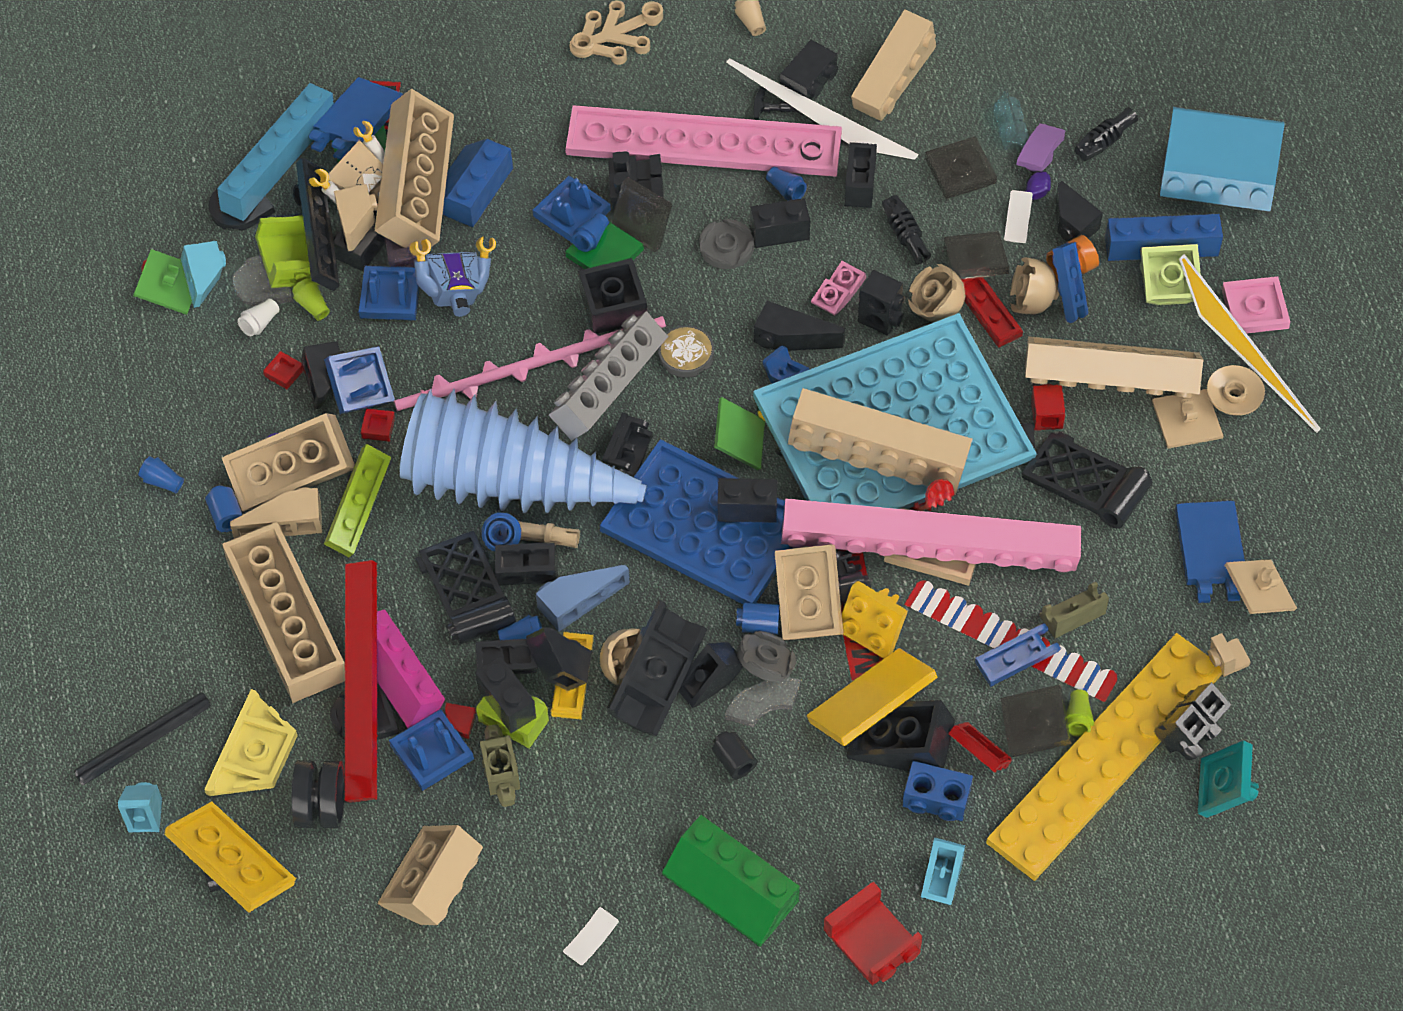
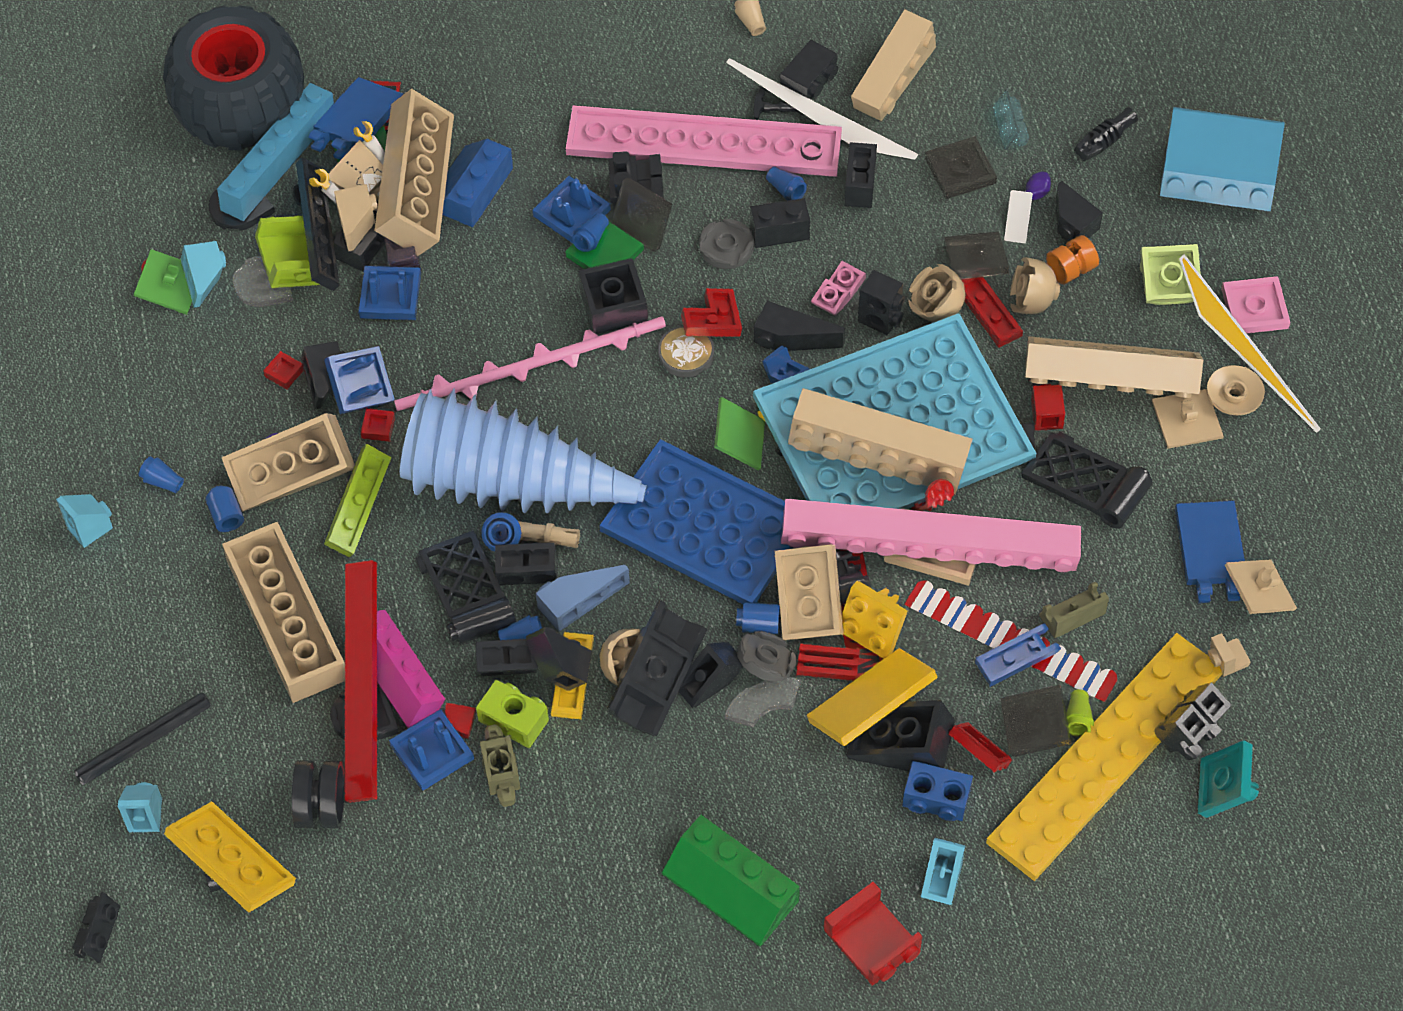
(85, 517): none -> medium azure slope
(101, 918): none -> black hinge
(232, 75): none -> black wheel
(253, 750): light yellow wing -> none
(256, 318): white cone -> none
(295, 511): tan slope -> none
(309, 297): lime cone -> none
(431, 874): tan slope -> none
(452, 277): medium blue torso -> none
(506, 694): black brick -> none
(586, 44): tan plant -> none
(591, 936): white sticker -> none
(608, 375): light grey brick -> none
(628, 444): black hinge -> none
(718, 317): none -> red plate
(734, 754): black brick -> none
(747, 500): black brick -> none
(828, 657): none -> red tile
(905, 228): black hinge -> none
(1039, 147): medium lavender slope -> none
(1070, 281): blue hinge -> none
(1128, 235): blue brick -> none

